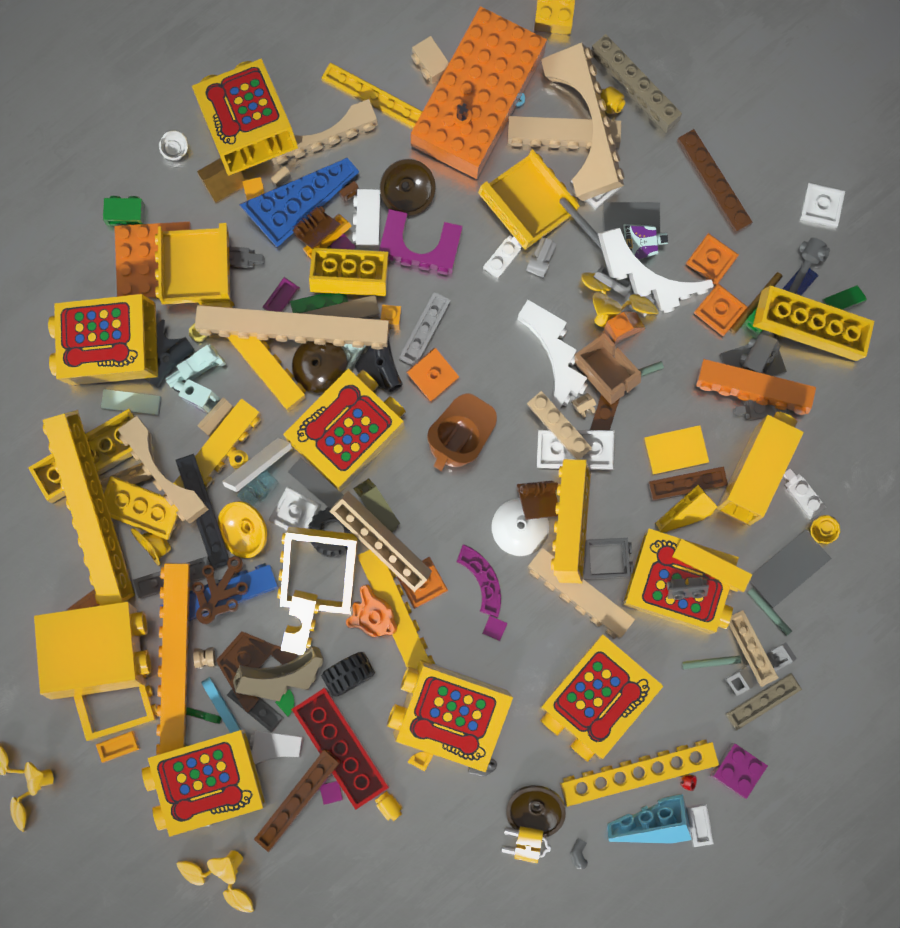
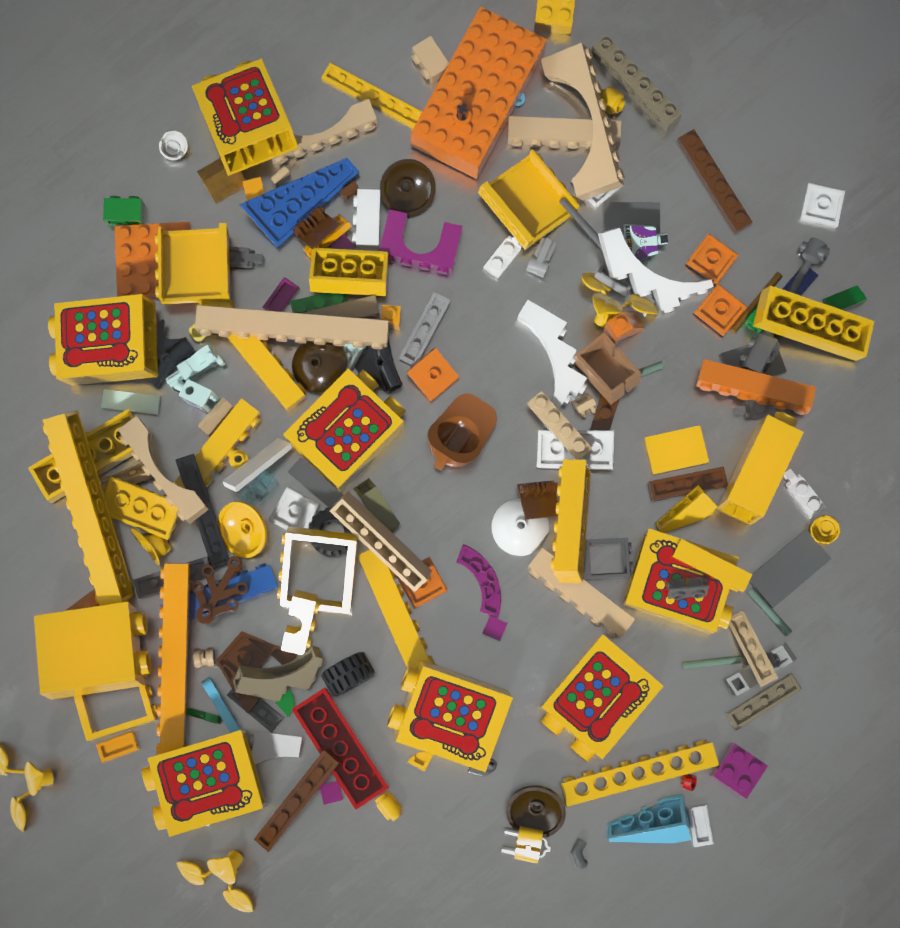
(372, 615): orange tile -> none

